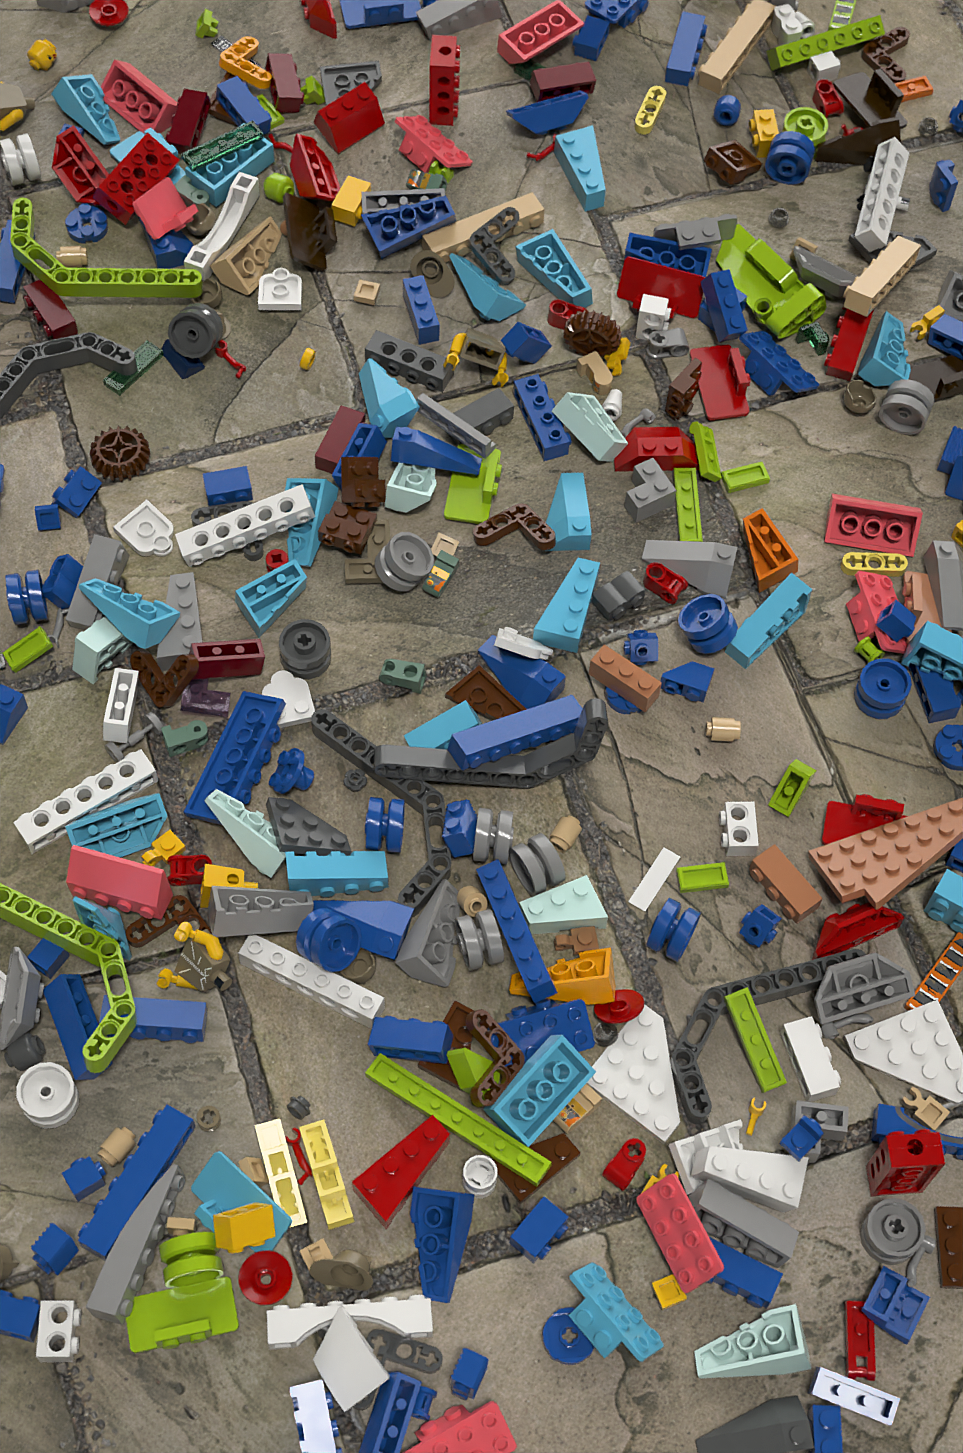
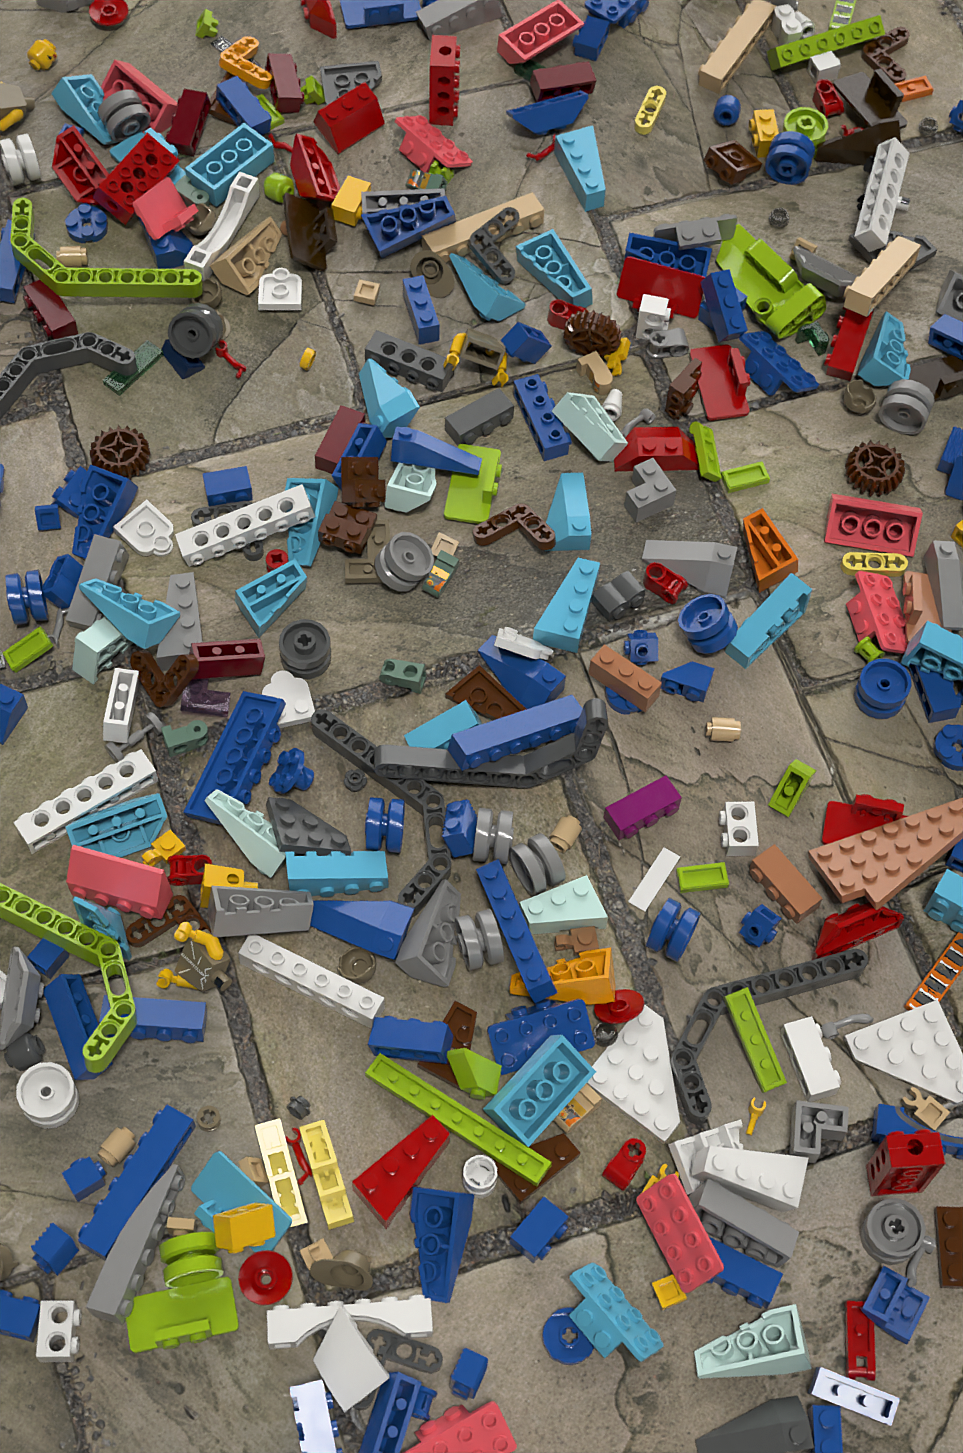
(102, 506): none -> blue wedge
(123, 115): none -> light grey wheel
(222, 146): clear green tile -> none
(328, 939): blue wheel -> none
(455, 426): light grey hinge -> none
(471, 900): tan brick -> none
(500, 1055): reddish brown beam -> none
(642, 808): none -> magenta brick
(685, 48): brick -> none
(687, 504): lime tile -> none
(802, 1137): blue bracket -> none
(861, 986): light grey wedge -> none
(877, 461): none -> reddish brown gear
(896, 621): blue brick -> none
(927, 321): yellow plate -> none
(943, 184): blue slope -> none

